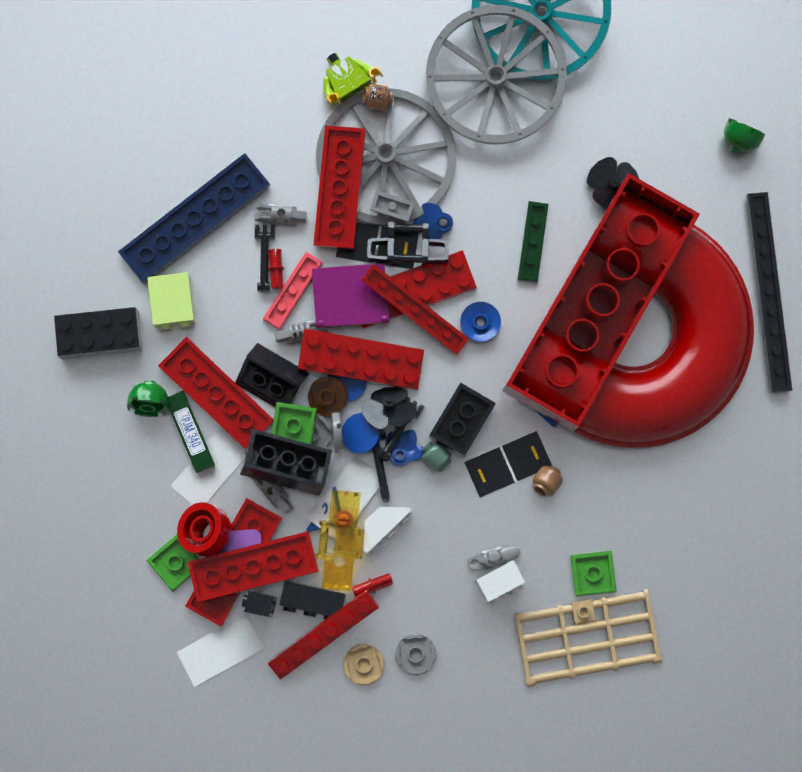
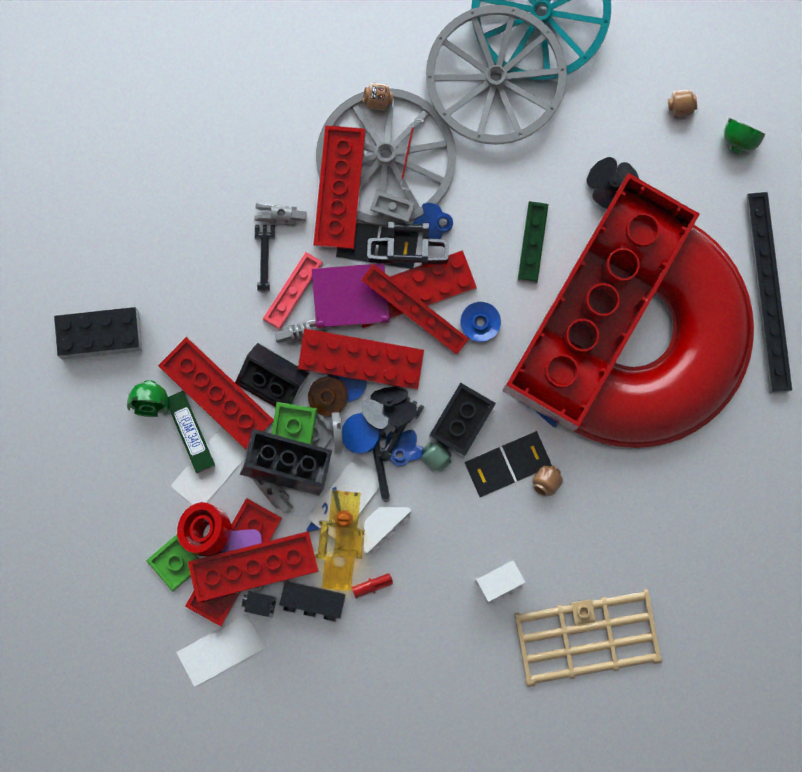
(171, 301): yellowish green brick -> none
(194, 218): dark blue plate -> none
(276, 269): red axle -> none
(323, 634): red plate -> none
(347, 78): lime torso -> none
(363, 664): tan tile -> none
(407, 153): none -> red piece
(415, 654): light grey tile -> none
(492, 558): light grey hinge -> none
(593, 573): bright green tile -> none
(682, 103): none -> medium nougat head

